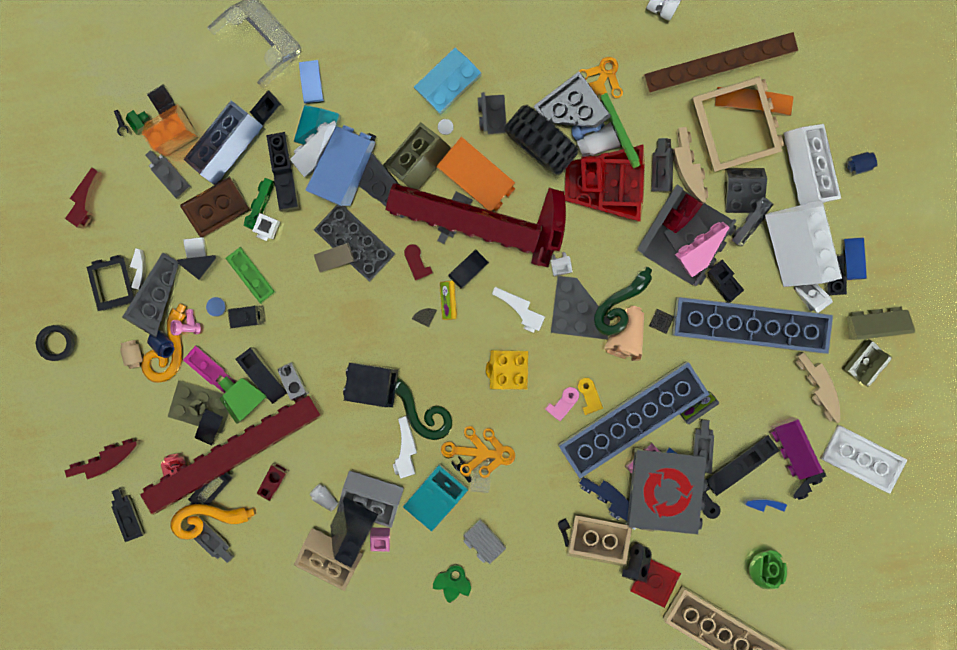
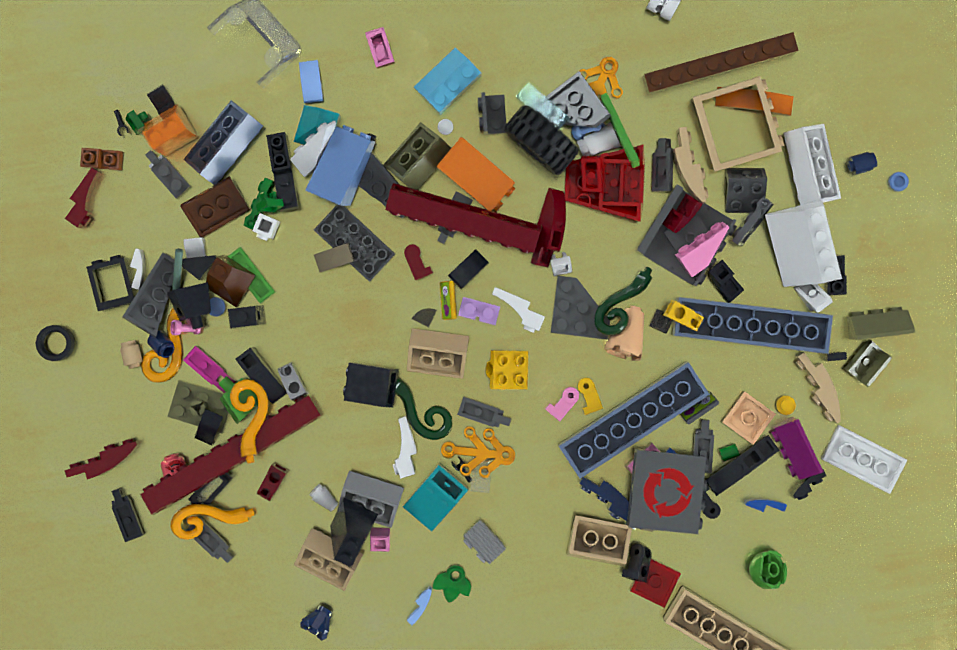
(101, 159): none -> dark orange slope
(177, 269): none -> sand green bar
(191, 303): none -> black torso
(229, 280): none -> reddish brown slope
(248, 444): none -> light orange plant
(266, 108): black slope -> none
(269, 204): none -> green tile
(317, 622): none -> dark blue rock
(379, 46): none -> bright pink slope
(422, 600): none -> light blue slope
(437, 353): none -> tan slope
(471, 308): none -> lavender piece
(482, 413): none -> dark grey hinge
(531, 96): none -> clear light blue tile
(563, 526): black hand -> none
(683, 315): none -> yellow leg
(729, 452): none -> green hinge
(748, 417): none -> light nougat plate
(785, 405): none -> yellow plate
(834, 356): none -> black tile
(855, 258): blue slope -> none
(898, 181): none -> medium blue tile

